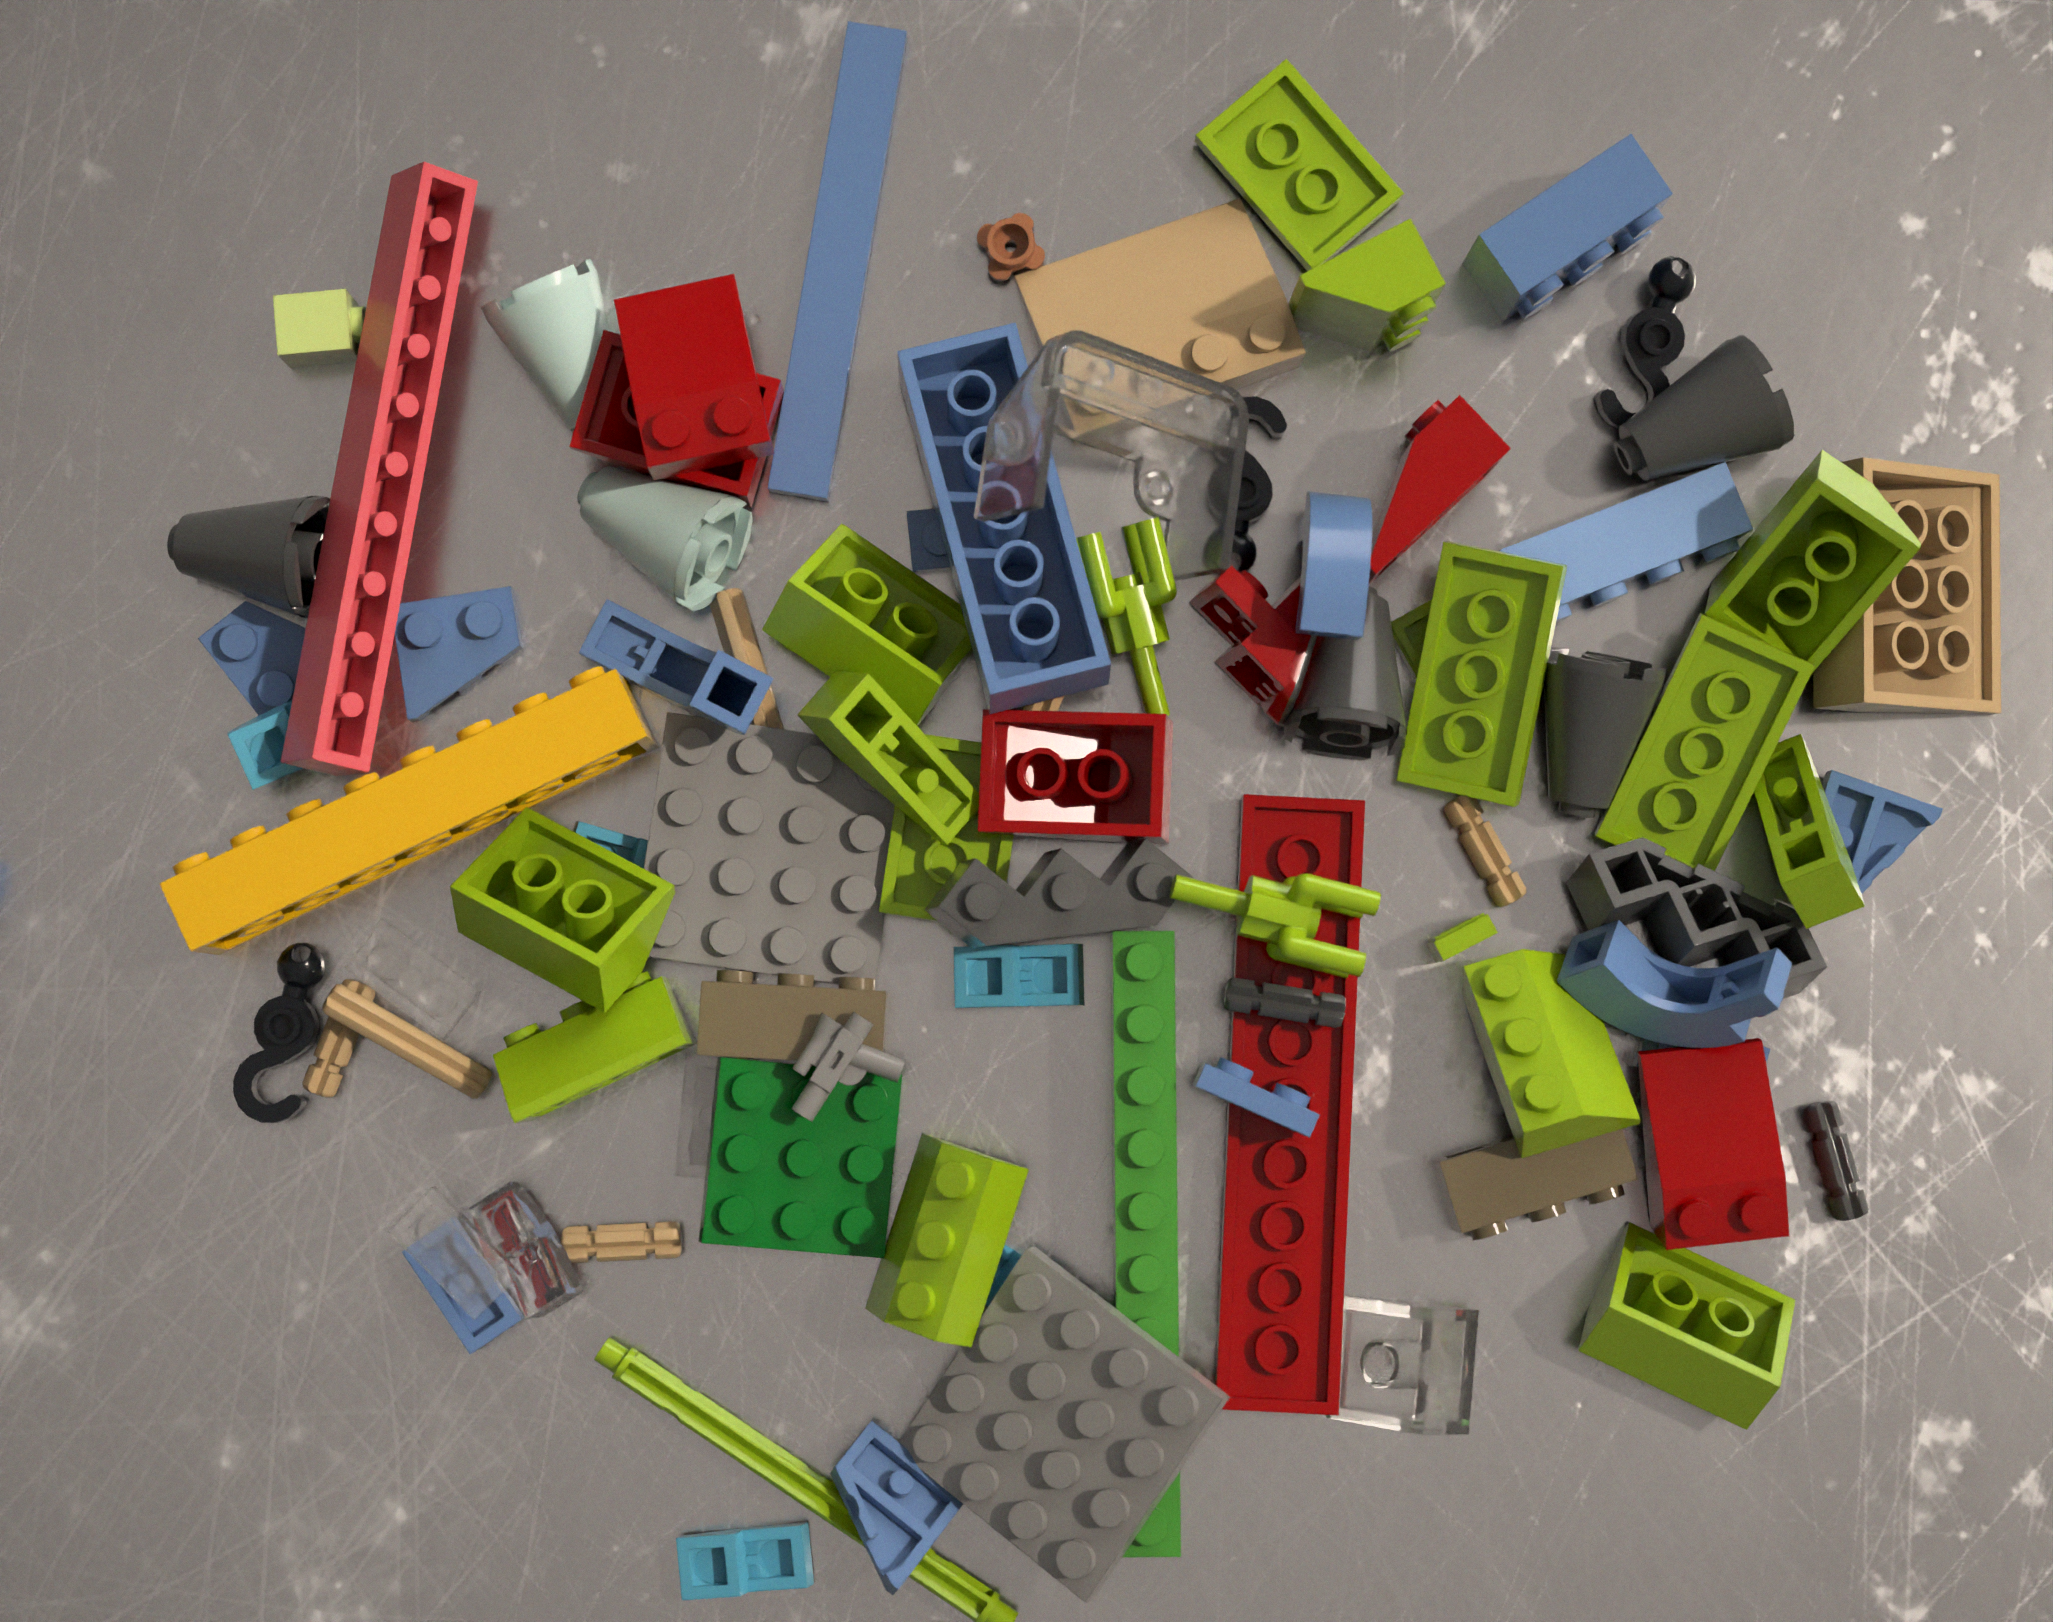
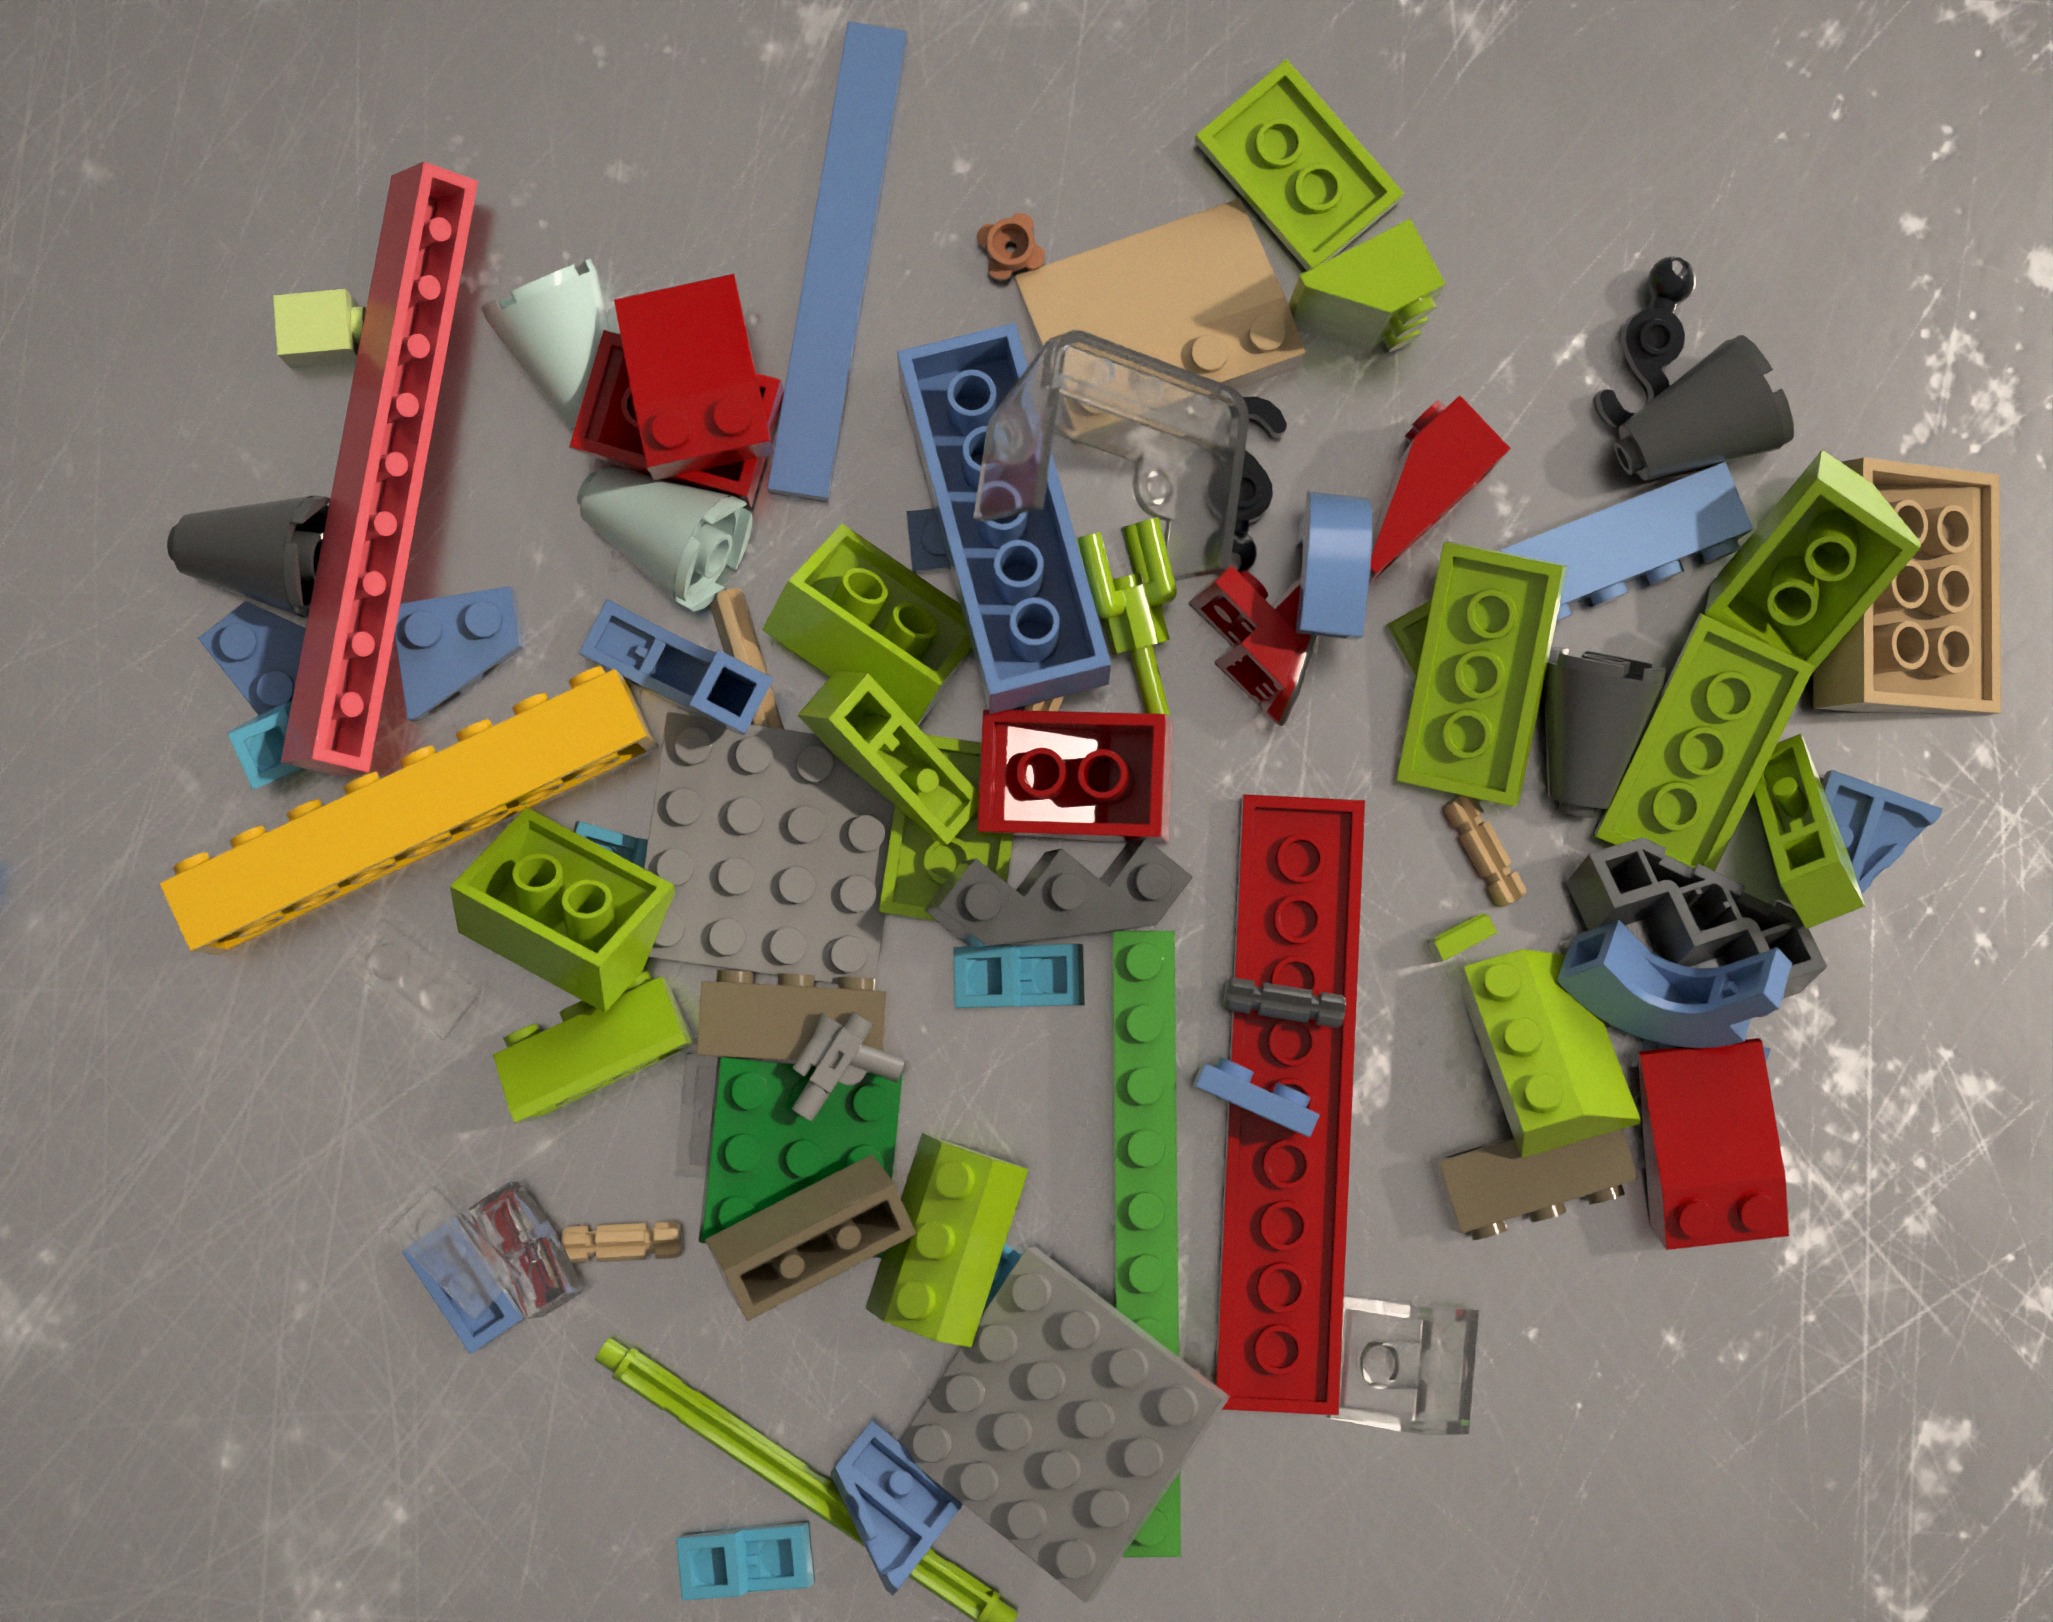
(285, 1031): black piece -> none
(334, 1050): tan axle -> none
(406, 1041): tan axle -> none
(810, 1237): none -> dark tan brick
(1288, 916): lime plant -> none
(1352, 692): dark grey cone -> none
(1568, 230): medium blue brick -> none
(1689, 1327): lime slope -> none
(1836, 1161): dark grey axle -> none

